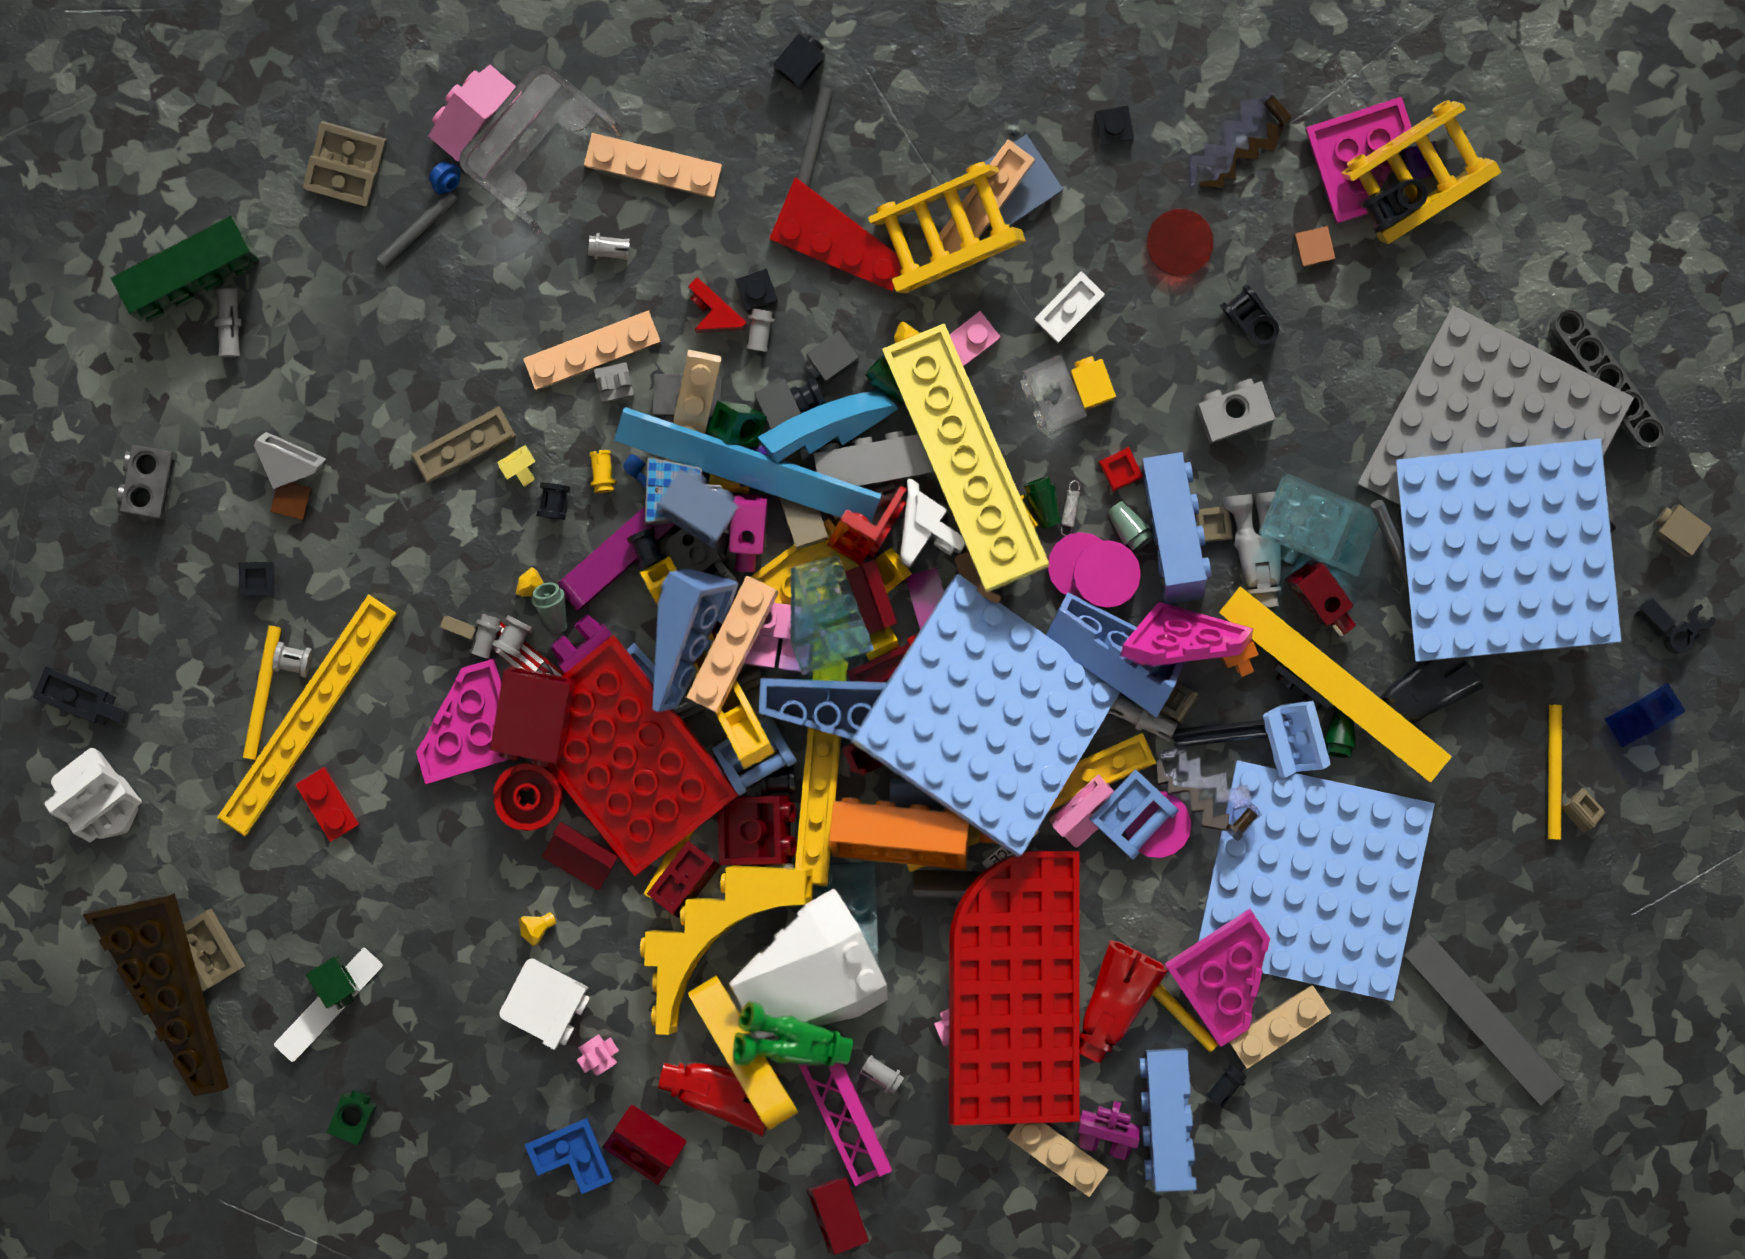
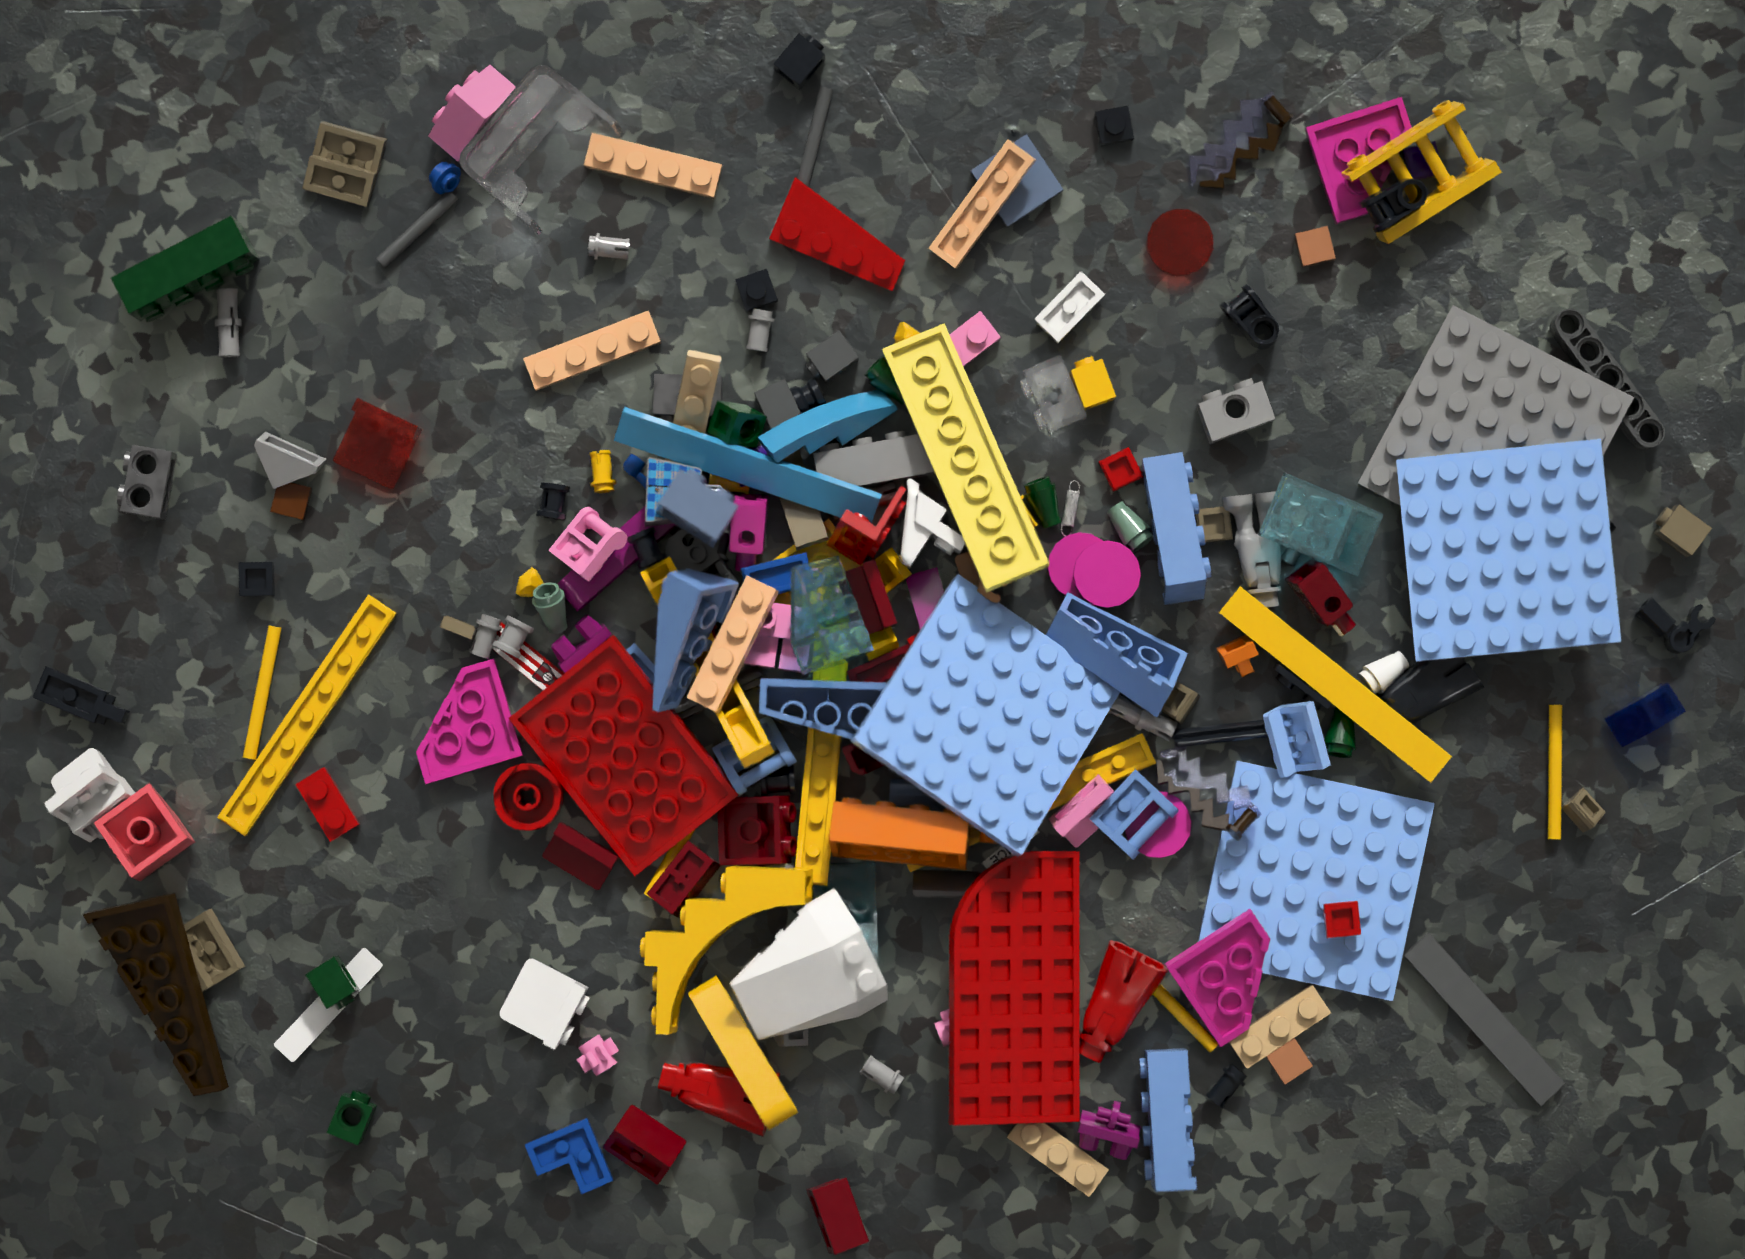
(144, 832): none -> coral slope
(292, 659): light grey bush -> none
(377, 444): none -> clear red bracket
(463, 445): dark tan tile -> none
(518, 464): light yellow tile -> none
(532, 716): dark red brick -> none
(534, 928): yellow rock -> none
(582, 553): none -> bright pink plate
(614, 382): light grey tile -> none
(722, 316): red slope -> none
(776, 572): none -> blue tile
(796, 1041): green piece -> none
(858, 1118): dark pink fence -> none
(971, 249): yellow fence -> none
(1183, 635): dark pink plate -> none
(1289, 1061): none -> nougat tile
(1341, 919): none -> red plate
(1383, 672): none -> white cone
(1391, 537): dark grey bar -> none

